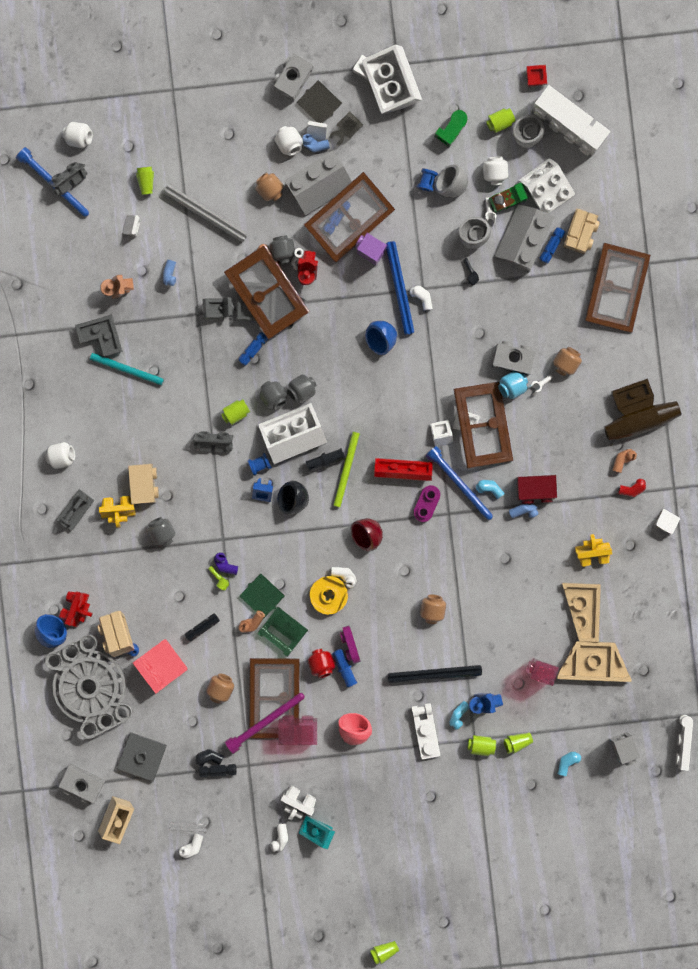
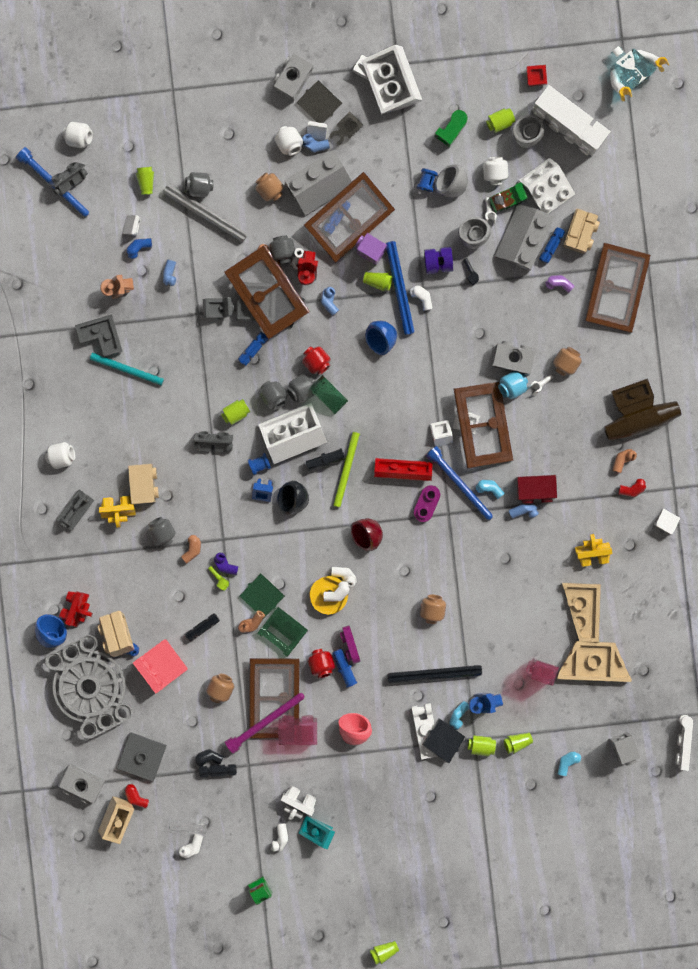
(134, 798): none -> red arm
(136, 245): none -> blue arm
(194, 549): none -> nougat arm
(198, 184): none -> dark grey head
(260, 890): none -> green leg
(316, 360): none -> red head
(327, 300): none -> medium blue arm
(328, 394): none -> clear green tile
(339, 594): none -> white arm
(378, 280): none -> lime cone
(431, 260): none -> dark purple wheel
(443, 740): none -> black piece
(559, 280): none -> medium lavender arm
(633, 69): none -> torso

